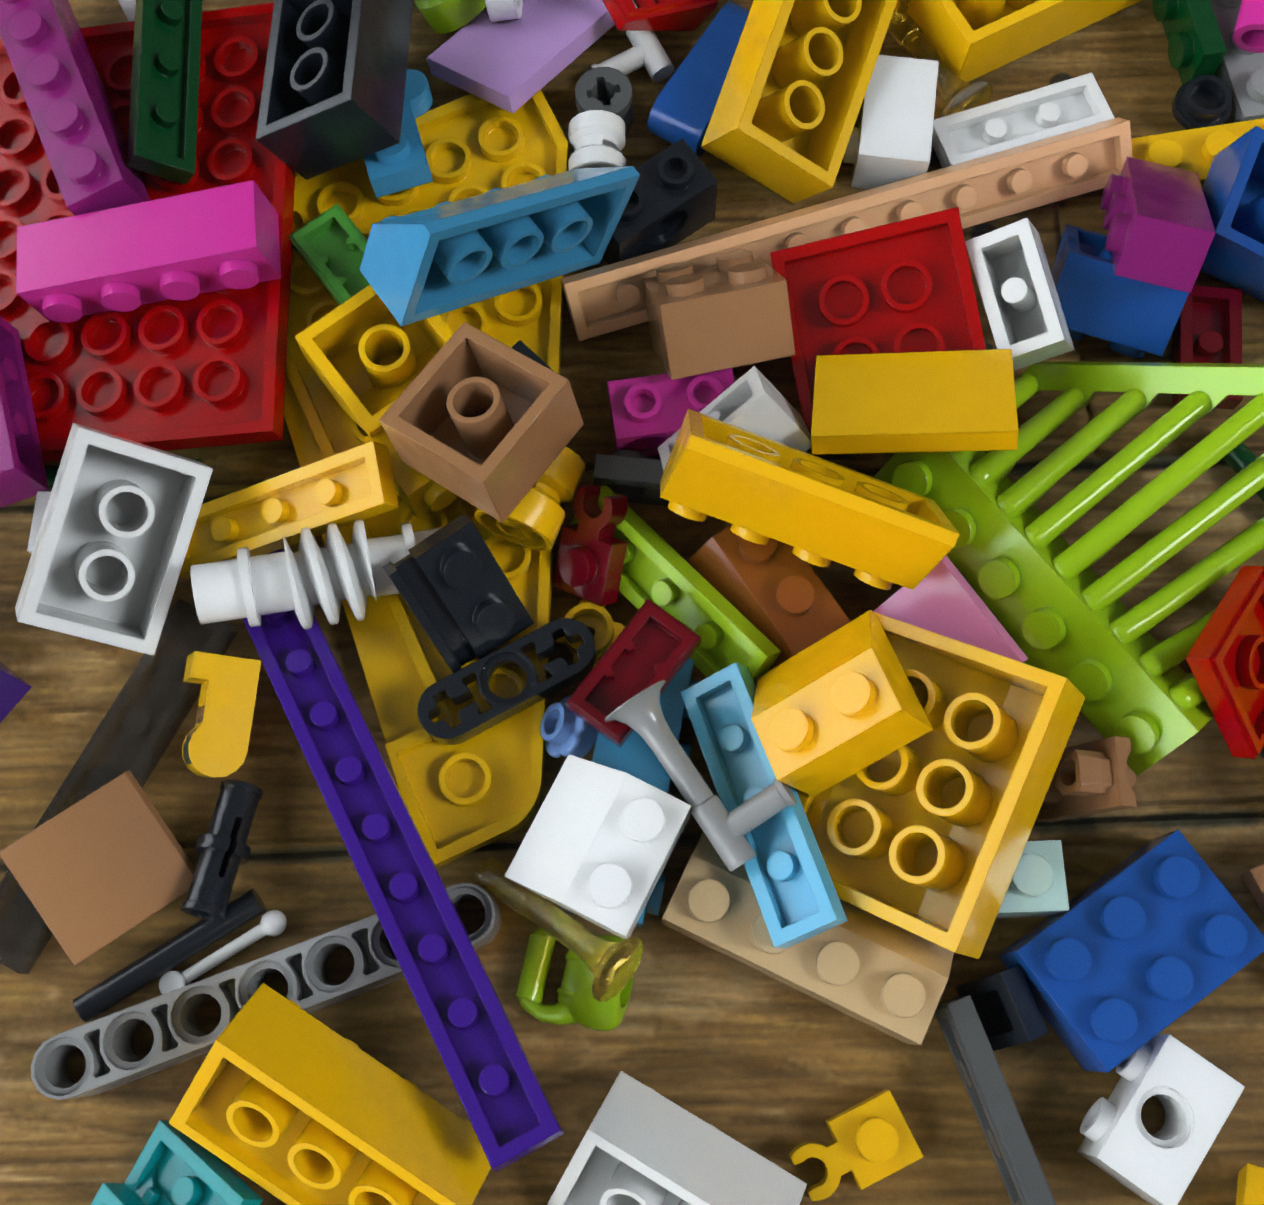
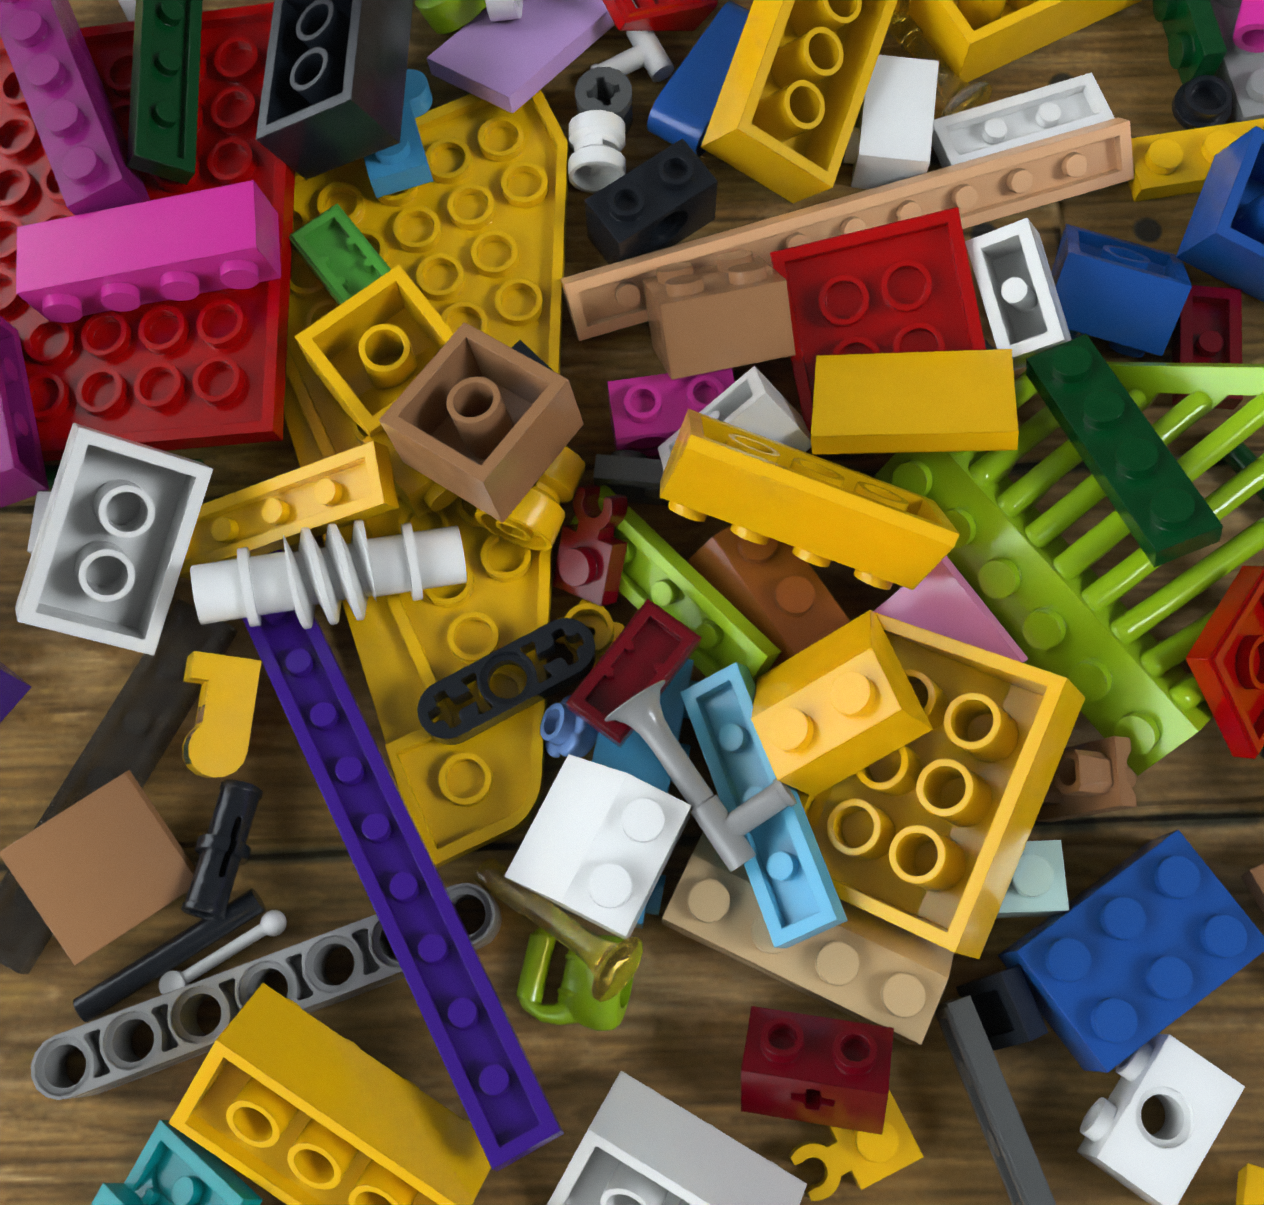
(459, 593): black plate -> none
(494, 241): dark azure slope -> none
(816, 1069): none -> dark red brick
(1123, 451): none -> dark green plate
(1157, 224): magenta brick -> none

